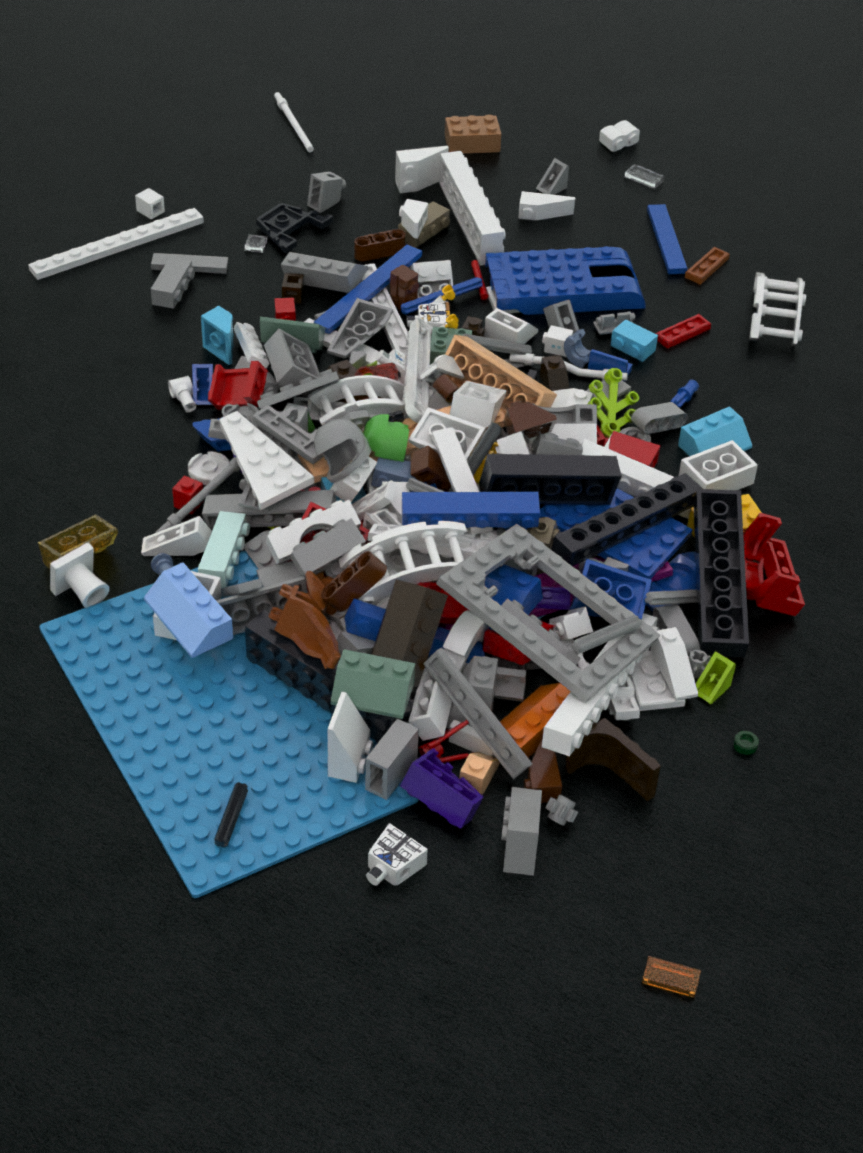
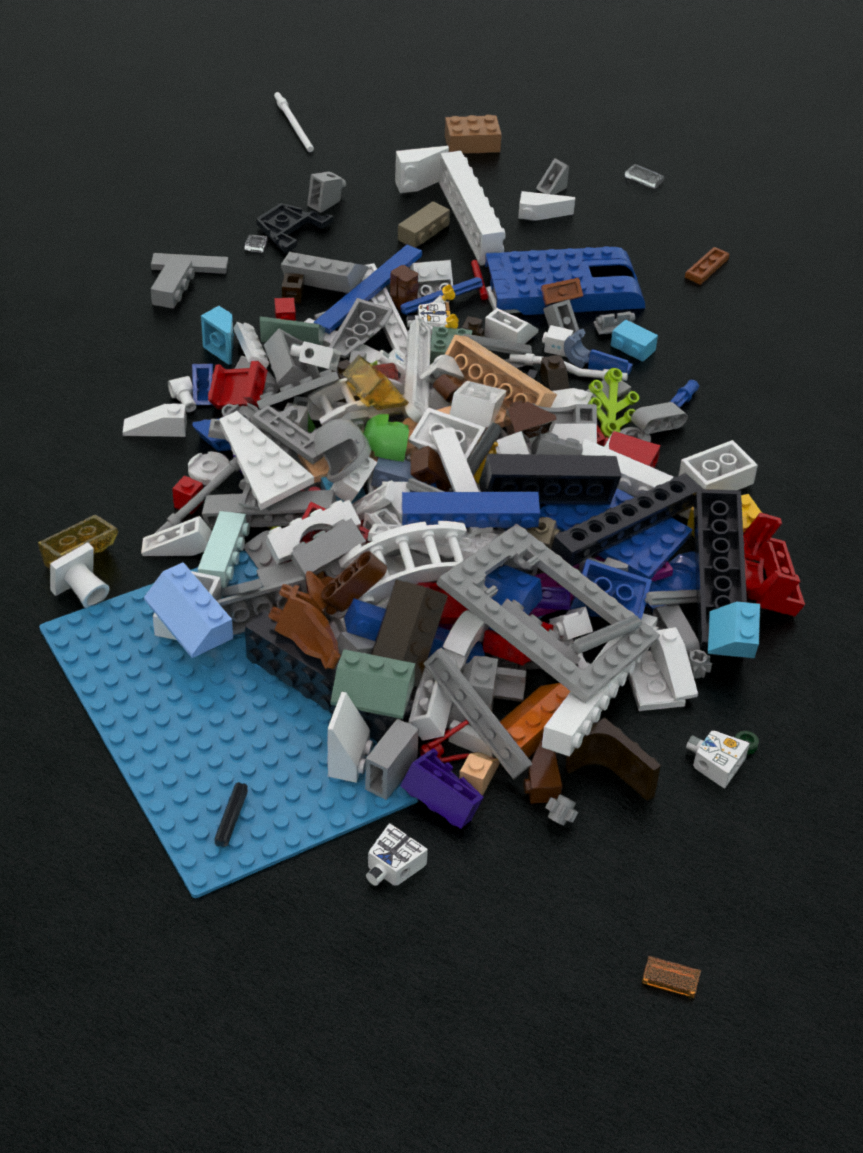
(115, 243): white plate -> none
(149, 203): white brick -> none
(158, 421): none -> white slope
(161, 563): sand blue pin -> none
(323, 356): none -> white torso
(372, 385): none -> clear yellow slope
(379, 244): reddish brown beam -> none
(414, 216): white slope -> none
(521, 830): light grey wedge -> none
(561, 291): none -> dark orange plate
(619, 135): white brick -> none
(624, 704): white brick -> none
(667, 239): blue tile -> none
(683, 331): red tile -> none
(714, 431): medium azure slope -> none
(715, 678): lime slope -> none
(718, 756): none -> white torso
(734, 630): none -> medium azure slope
(761, 288): white fence -> none

